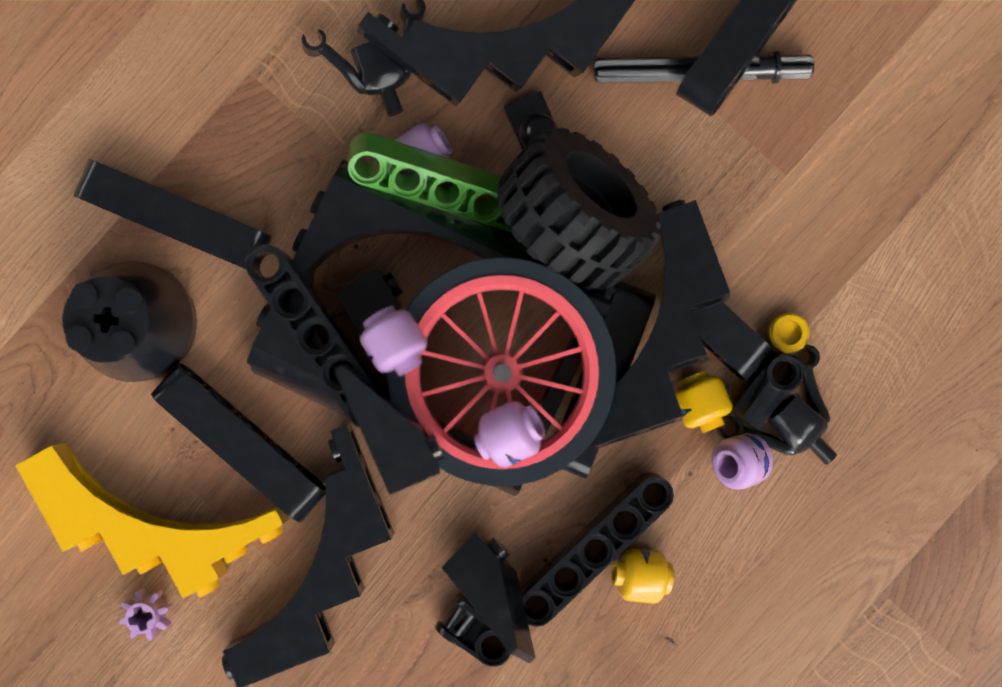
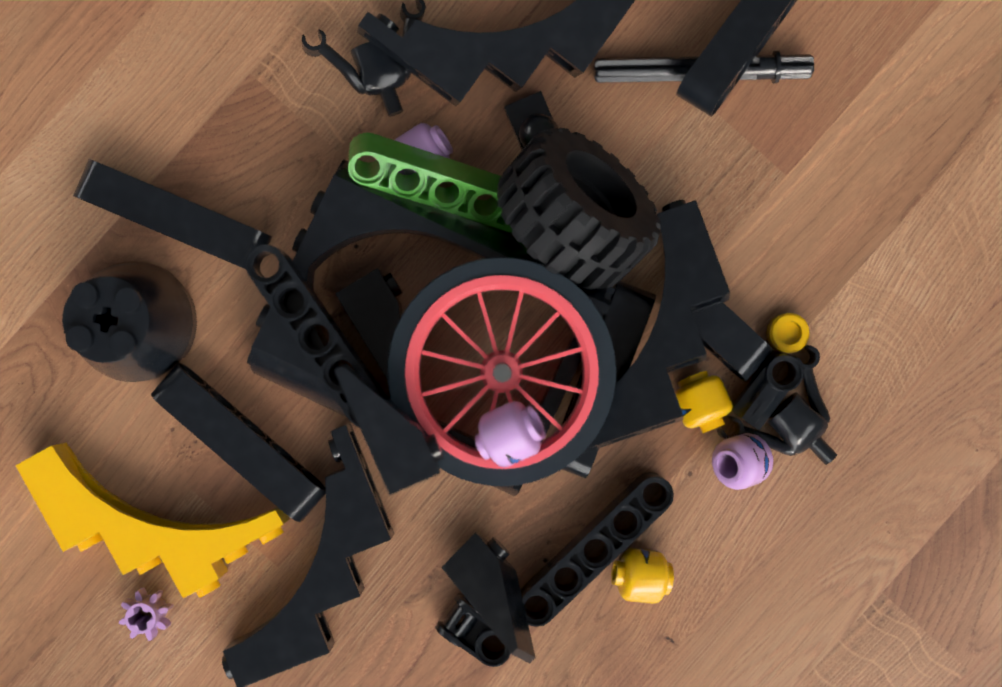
(393, 341): lavender head -> none

